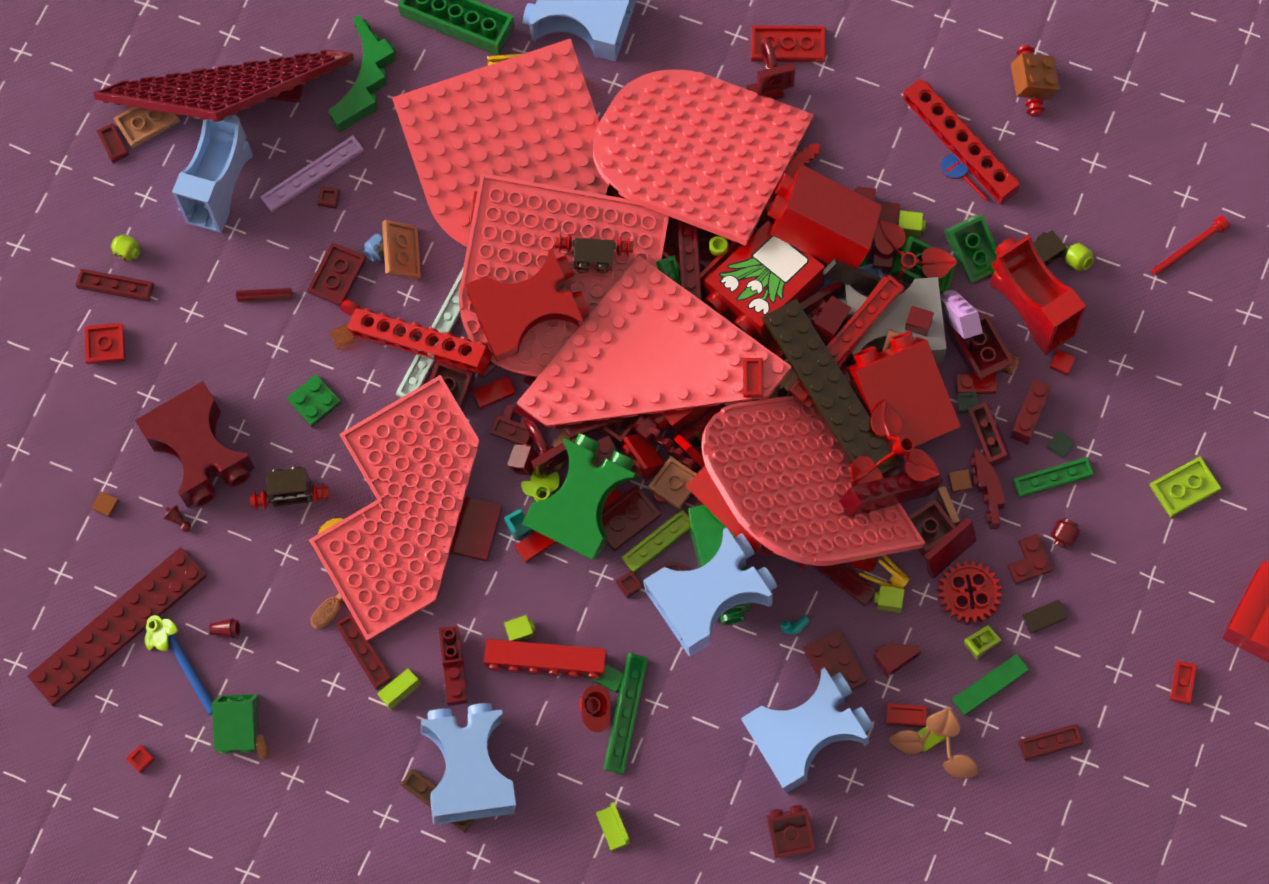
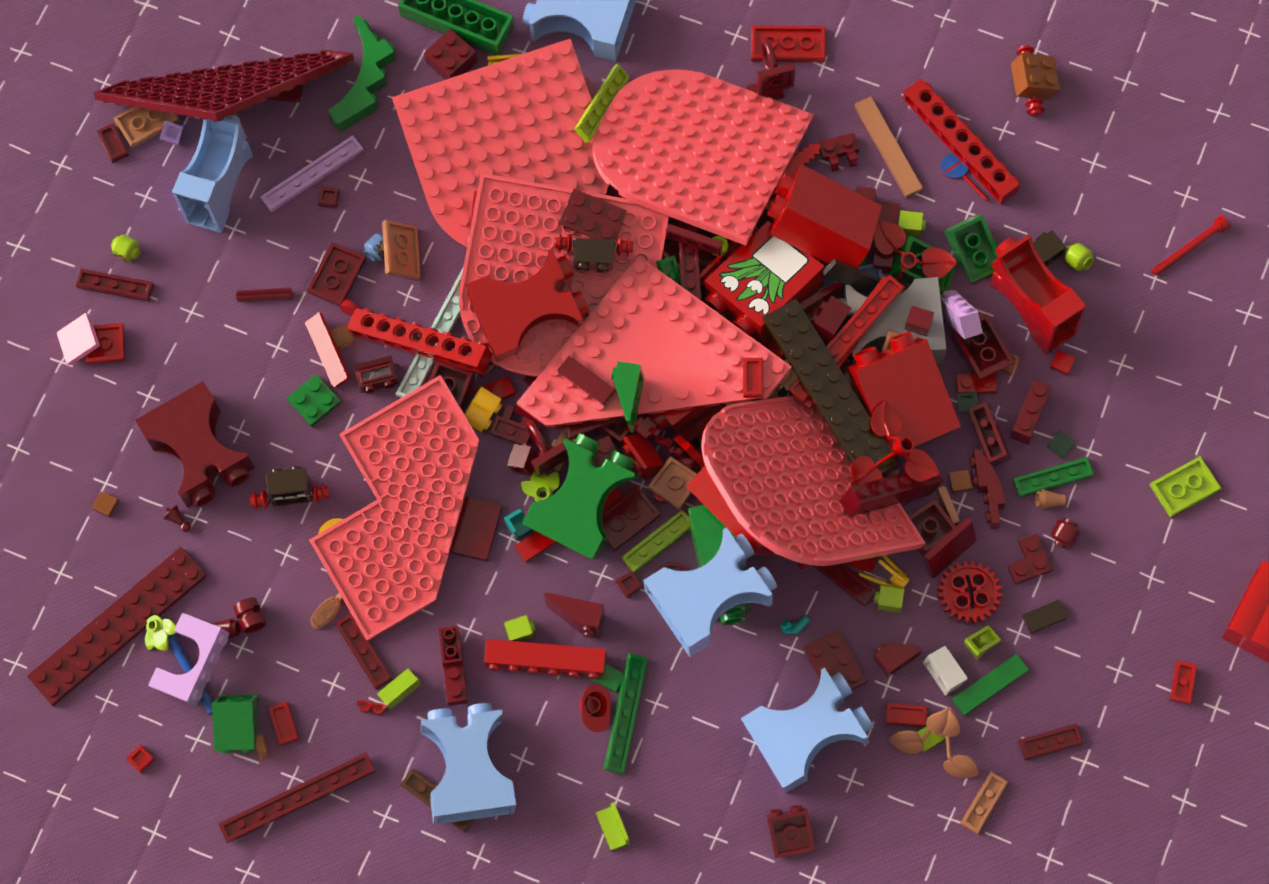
(78, 339): none -> tile
(171, 132): none -> lavender plate
(190, 685): none -> lavender arch
(250, 617): none -> dark red wheel
(283, 723): none -> red tile
(296, 797): none -> dark red plate
(327, 350): none -> tile
(376, 374): none -> dark red window
(378, 708): none -> red piece
(450, 56): none -> dark red brick
(482, 408): none -> yellow brick
(580, 614): none -> dark red slope
(586, 380): none -> dark red tile
(592, 116): none -> lime tile
(592, 216): none -> dark red plate
(629, 384): none -> green slope
(694, 239): none -> dark red tile
(838, 147): none -> dark red plate
(888, 147): none -> nougat tile
(945, 670): none -> white hinge
(984, 803): none -> nougat tile
(1048, 499): none -> nougat cone

